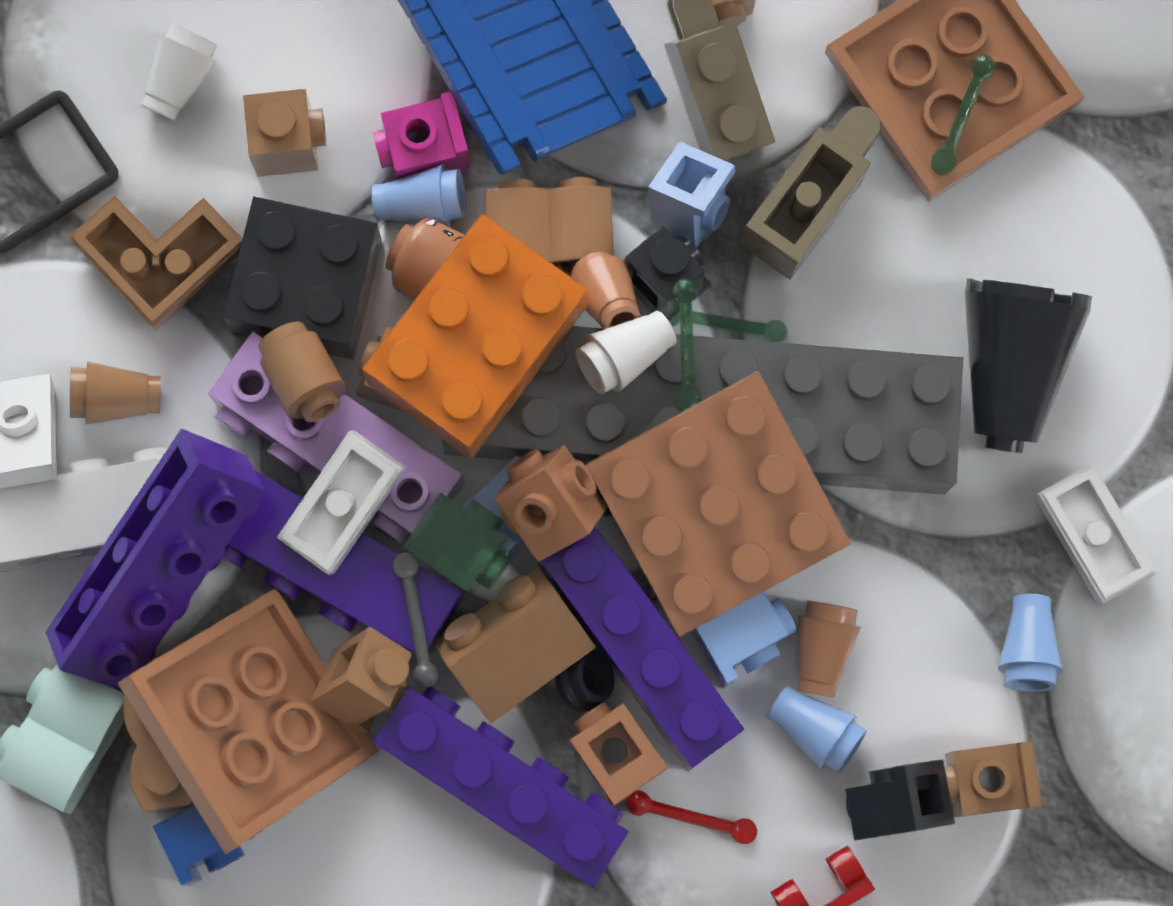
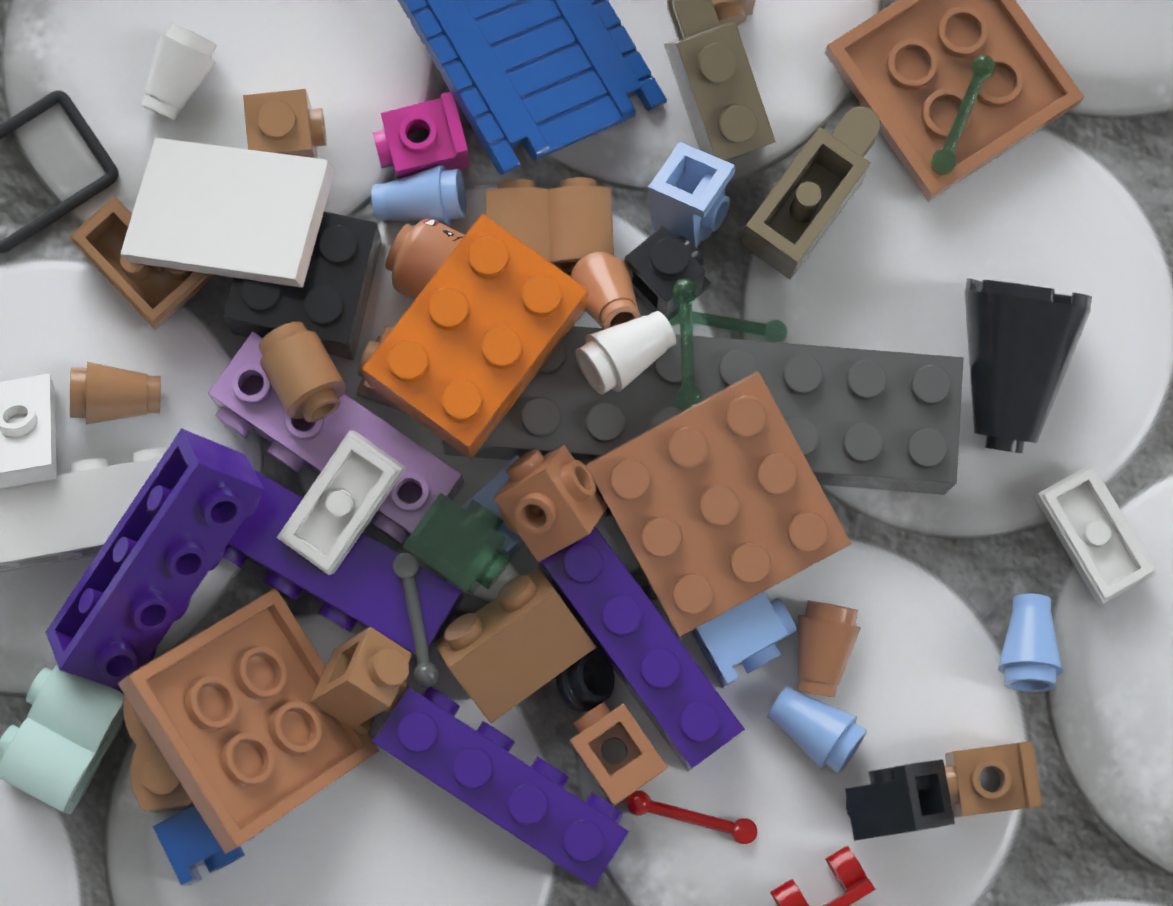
(228, 211): none -> white tile

